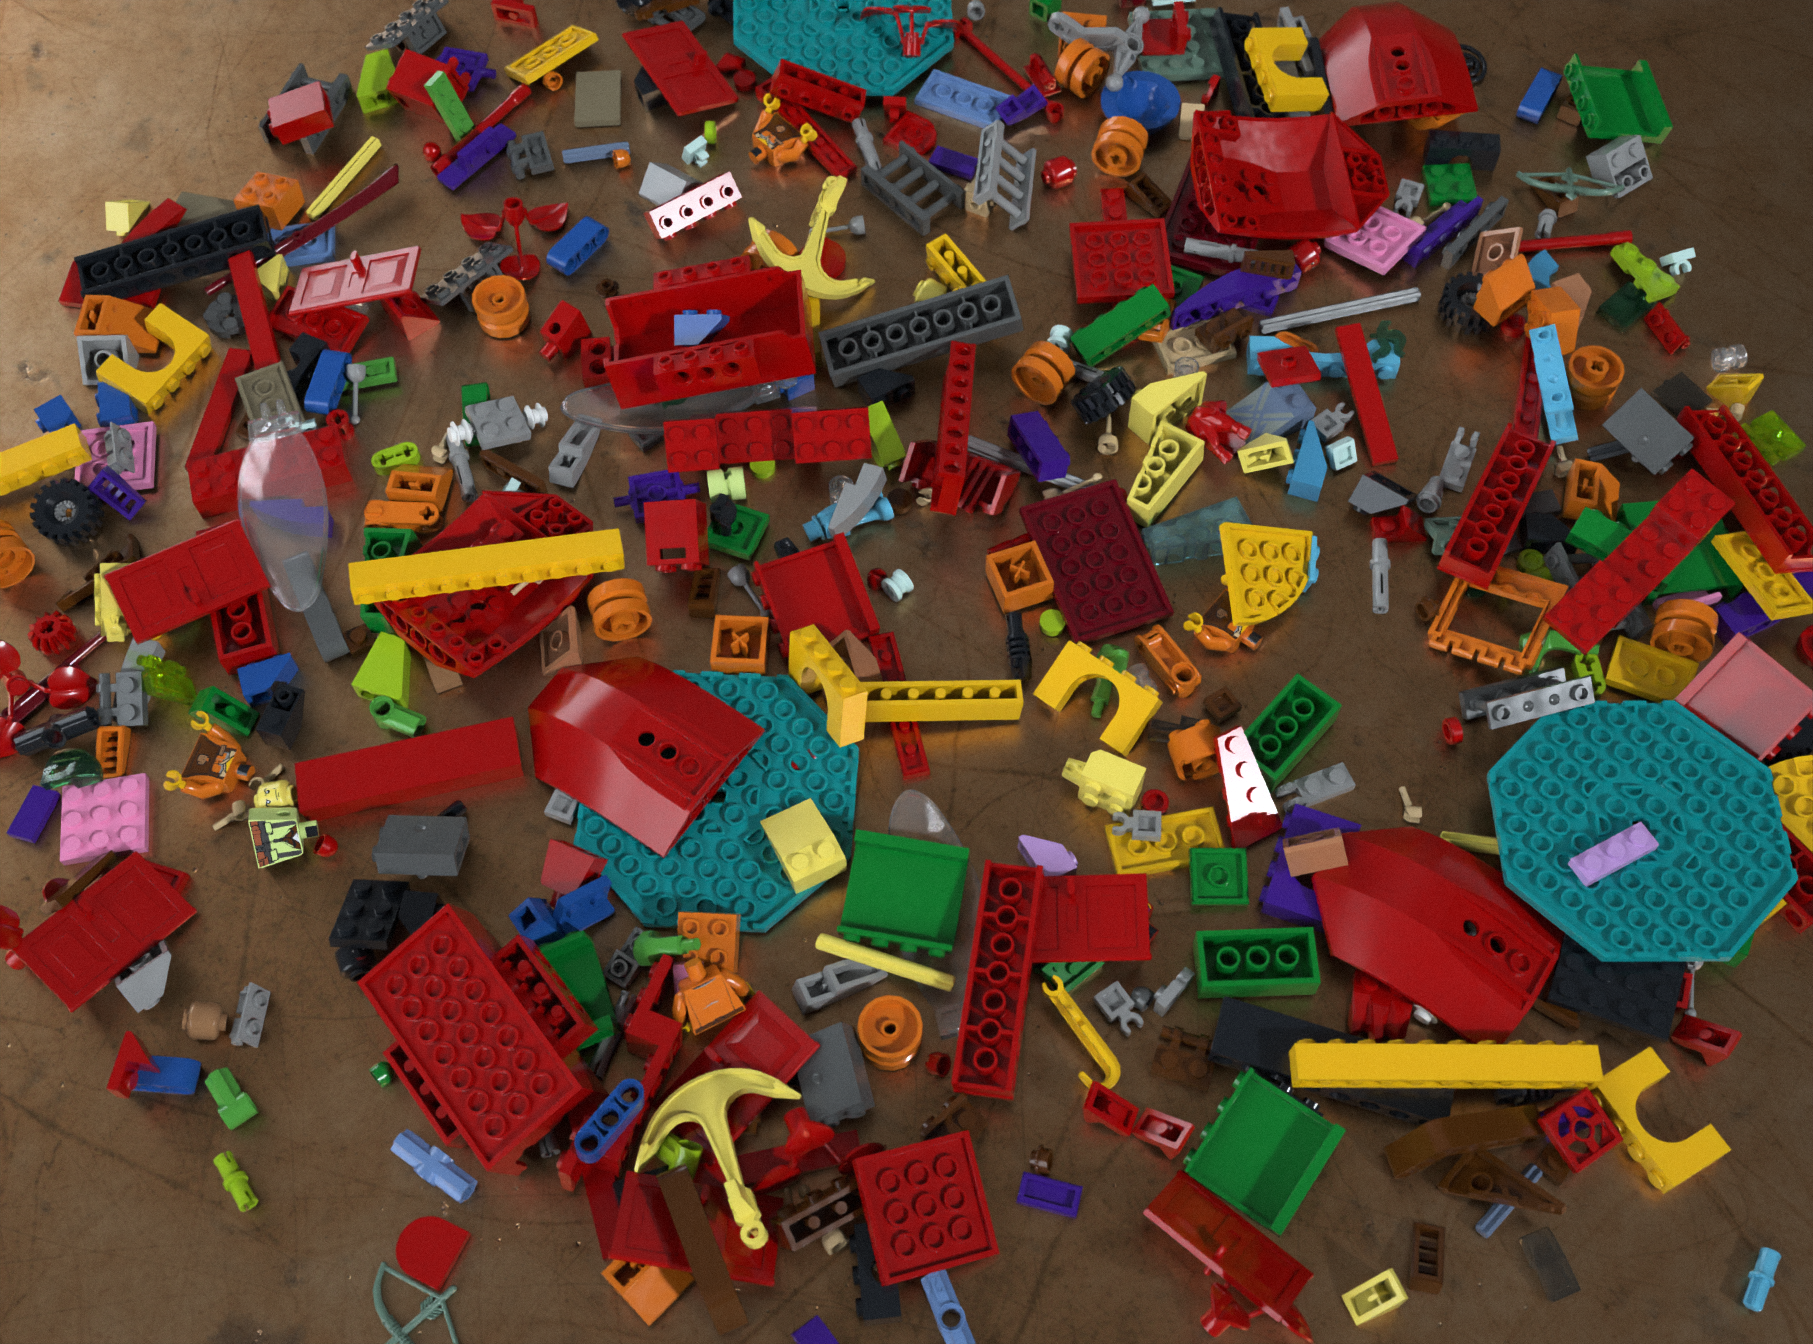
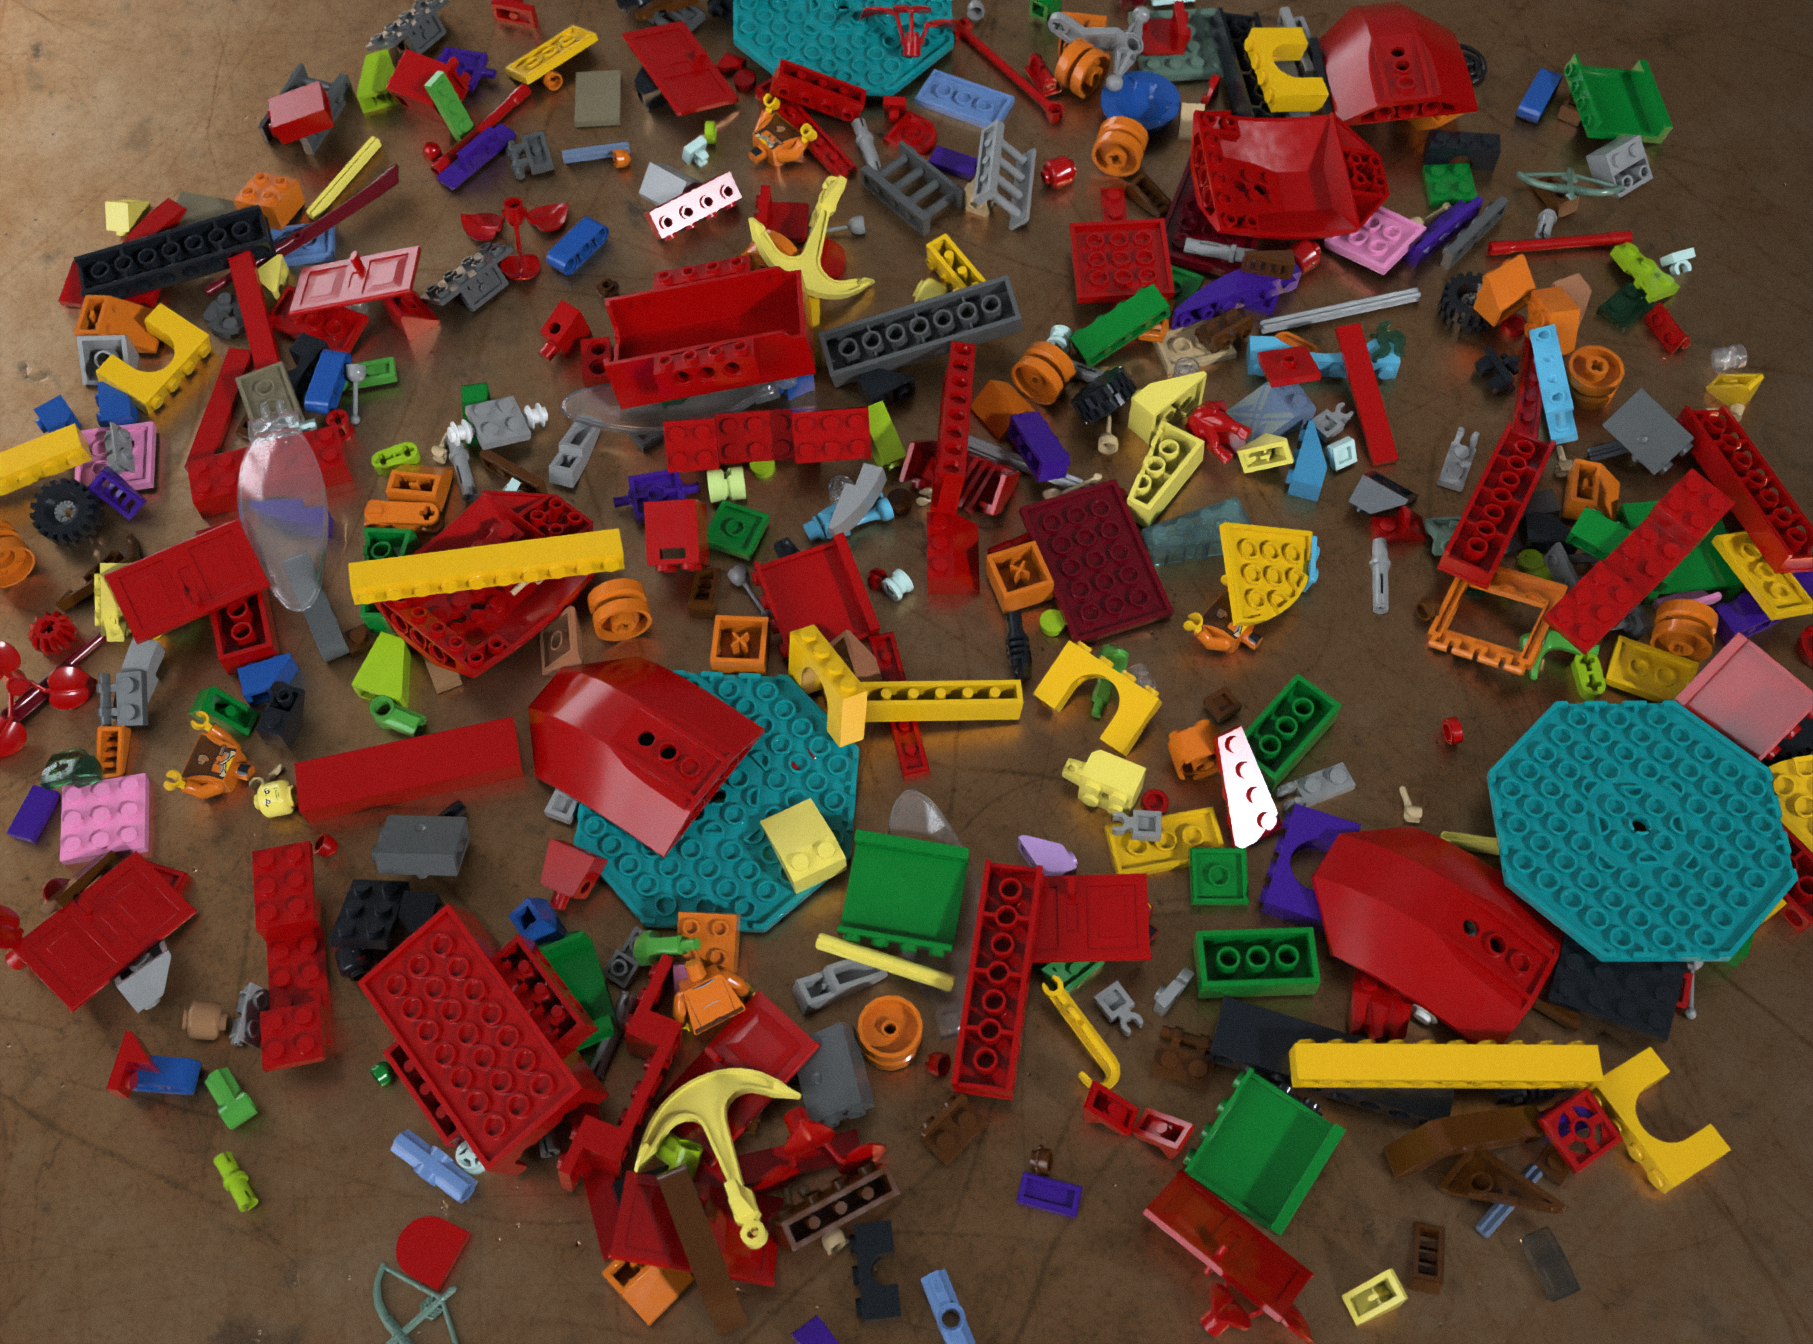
(57, 731): black piece -> none
(166, 680): clear neon green plate -> none
(240, 813): tan hand -> none
(279, 834): torso -> none
(297, 957): none -> red bracket
(464, 1154): none -> light aqua wheel
(501, 306): orange wheel -> none
(584, 906): blue bracket -> none
(607, 1135): blue beam -> none
(698, 329): slope -> none
(724, 514): black piece -> none
(783, 217): none -> red bracket
(925, 1207): red plate -> none
(952, 555): none -> red slope
(996, 405): none -> orange slope
(1018, 108): dark purple slope -> none
(1142, 997): dark grey hinge -> none
(1161, 729): clear smoke slope -> none
(1168, 661): orange piece -> none
(1315, 852): nougat slope -> none
(1408, 196): light grey plate -> none
(1430, 497): light grey cone -> none
(1495, 248): nougat slope -> none
(1501, 369): none -> black hips
(1526, 697): dark grey fence -> none
(1541, 269): dark azure tile -> none
(1613, 854): lavender plate -> none
(1681, 392): clear smoke piece -> none
(1706, 1037): red slope -> none
(1761, 1279): medium azure axle -> none
(1777, 438): clear neon green plate -> none

